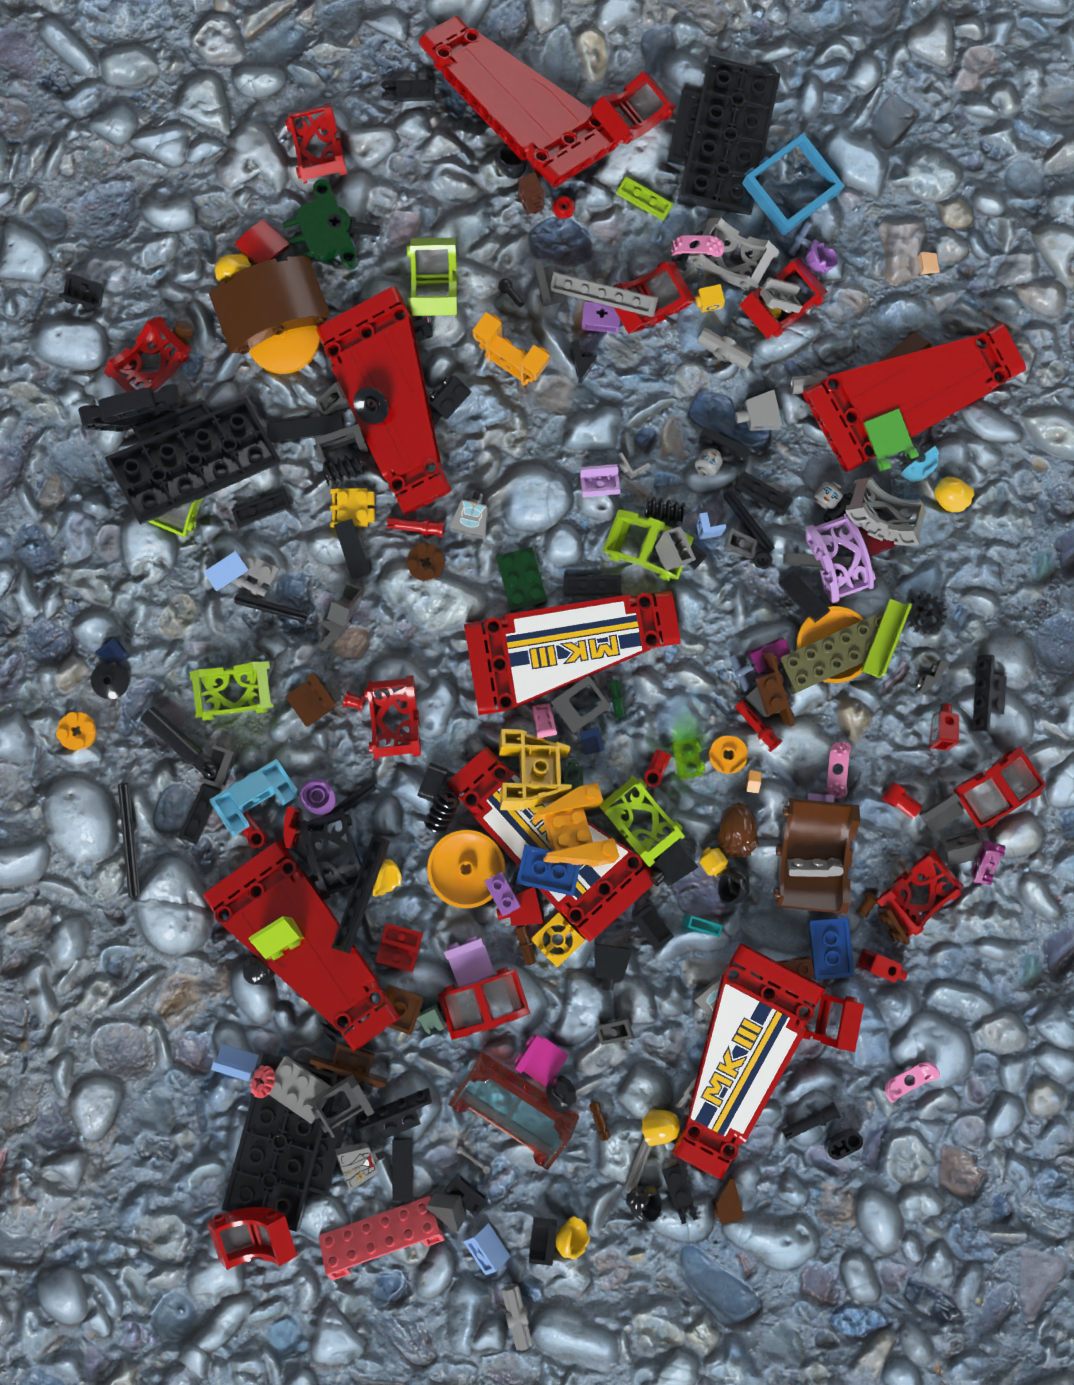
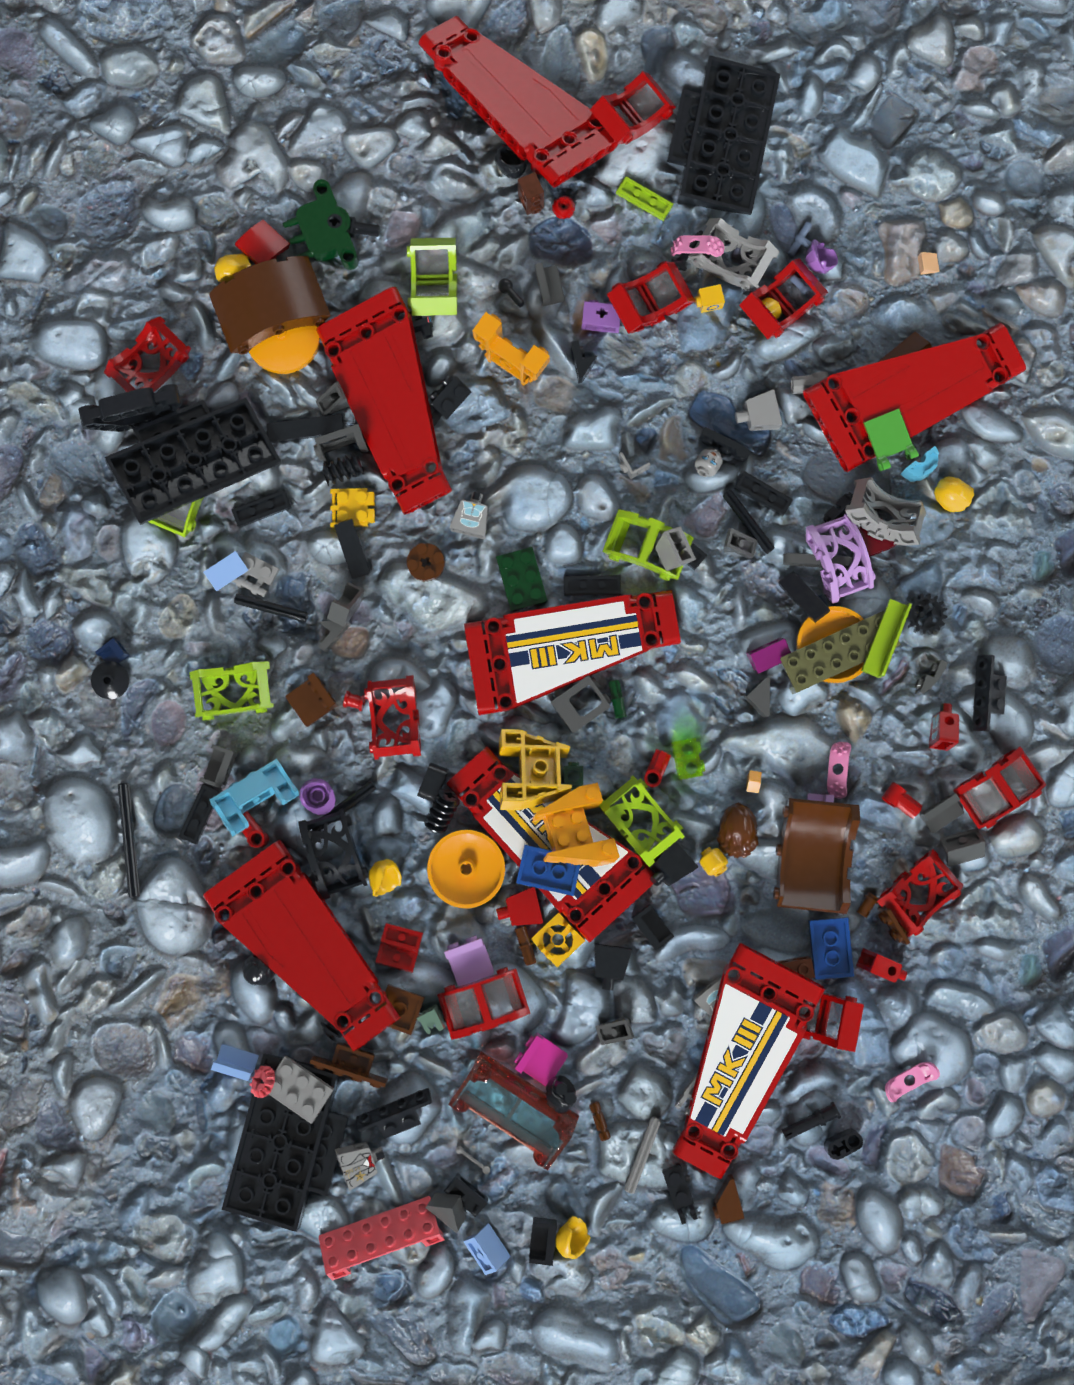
(82, 291): black bracket -> none
(87, 728): light orange plate -> none
(180, 743): black piece -> none
(184, 331): reddish brown piece -> none
(251, 1234): red window -> none
(277, 938): lime slope -> none
(291, 833): red slope -> none
(324, 122): red fence -> none
(357, 1103): dark grey window -> none
(360, 894): black tile -> none
(366, 409): black dish -> none
(402, 1169): black tile -> none
(408, 90): black hinge -> none
(425, 526): red pin -> none
(502, 893): medium lavender brick -> none
(517, 1317): light grey piece -> none
(544, 720): bright pink plate -> none
(591, 741): dark blue panel -> none
(599, 480): lavender bracket -> none
(603, 294): light grey tile -> none
(644, 1203): black hair -> none
(660, 1127): yellow hair -> none
(665, 510): black piece -> none
(702, 925): teal piece -> none
(704, 529): light blue panel -> none
(725, 348): light grey piece -> none
(728, 743): light orange plate -> none
(733, 886): black hair -> none
(741, 671): sand blue piece -> none
(763, 564): black plate -> none
(764, 733): red pin -> none
(767, 204): dark azure window -> none
(772, 690): reddish brown bracket -> none
(781, 295): light grey bracket -> none
(815, 867): light grey hinge -> none
(828, 495): light grey head -> none
(987, 862): magenta hinge -> none

